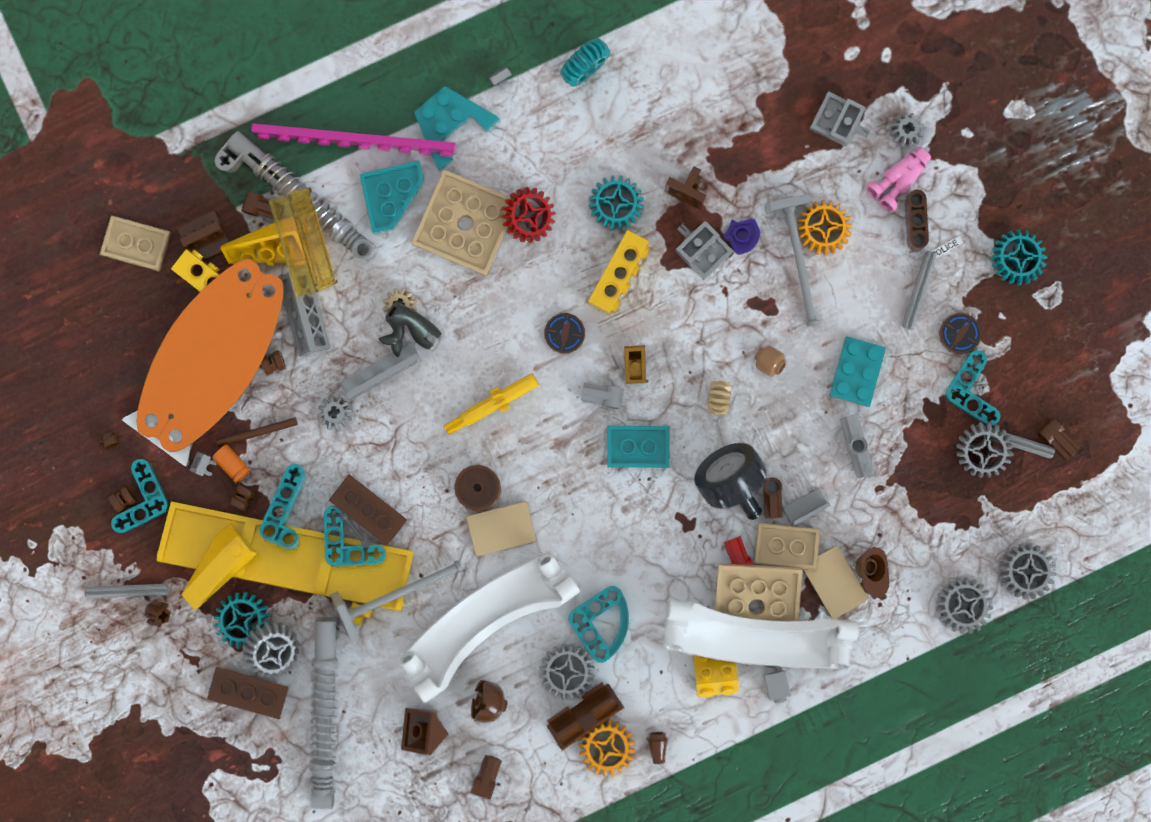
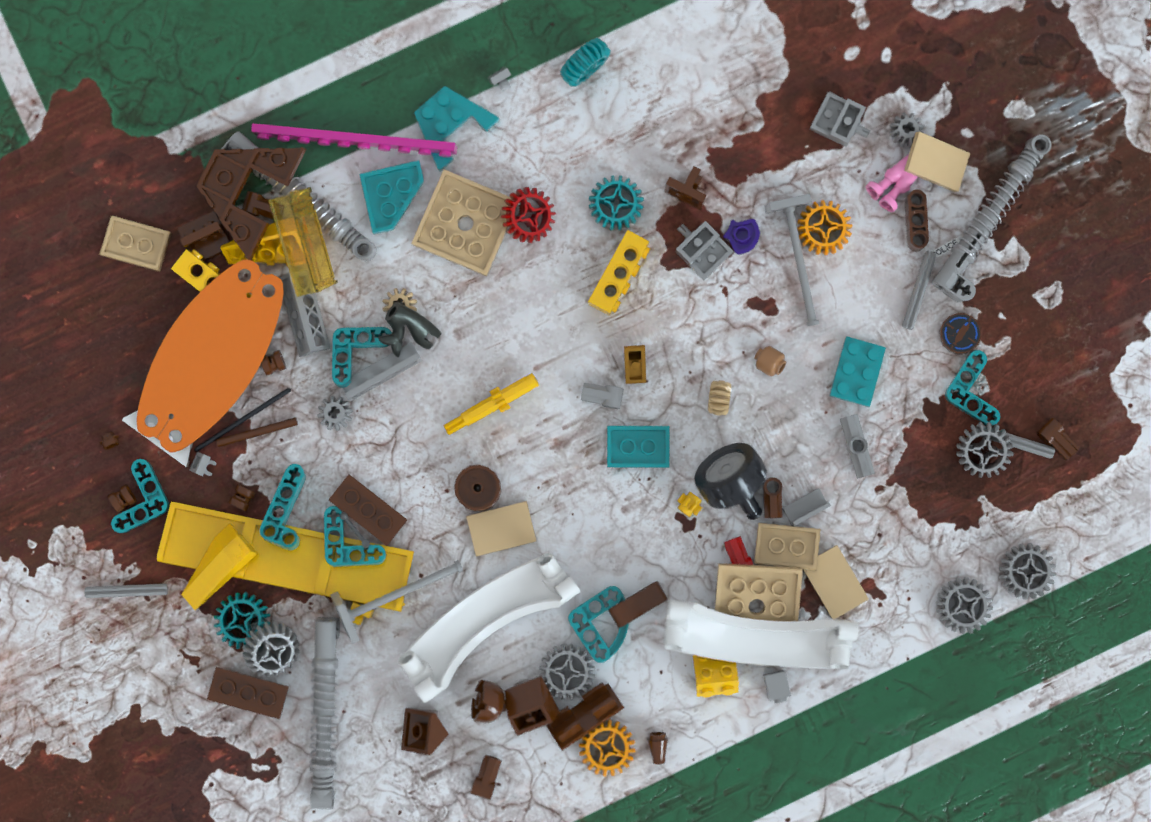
(157, 613): reddish brown gear -> none
(226, 177): none -> reddish brown wing
(231, 464): orange piece -> none
(242, 419): none -> black axle
(346, 347): none -> teal beam
(530, 705): none -> reddish brown slope
(564, 333): tile -> none
(637, 604): none -> reddish brown beam
(689, 504): none -> yellow gear
(873, 570): reddish brown piece -> none
(937, 161): none -> tan tile
(984, 224): none -> light grey piece
(1035, 256): teal gear -> none

